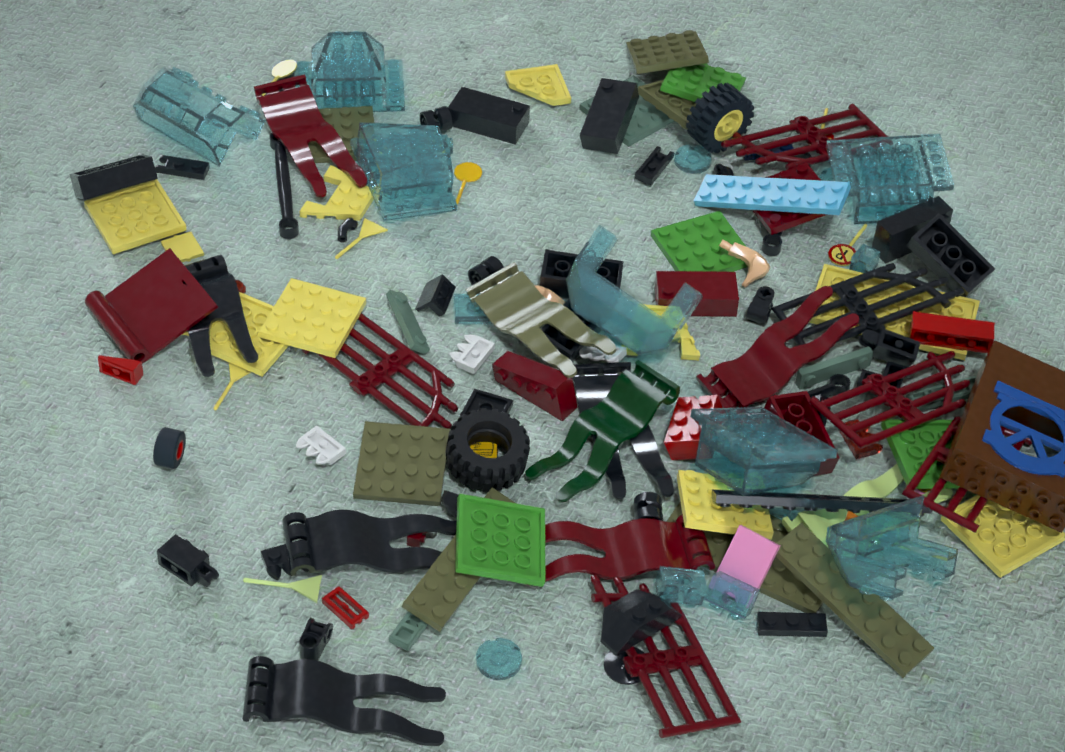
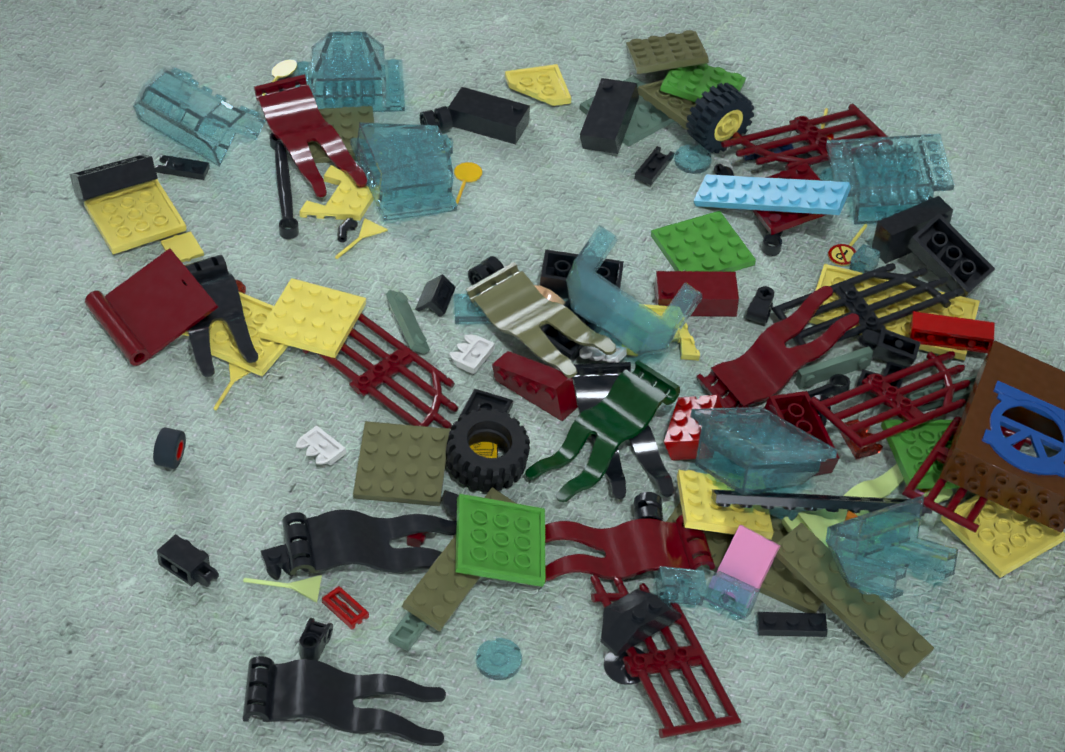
(121, 368): red slope -> none
(756, 263): light nougat animal -> none

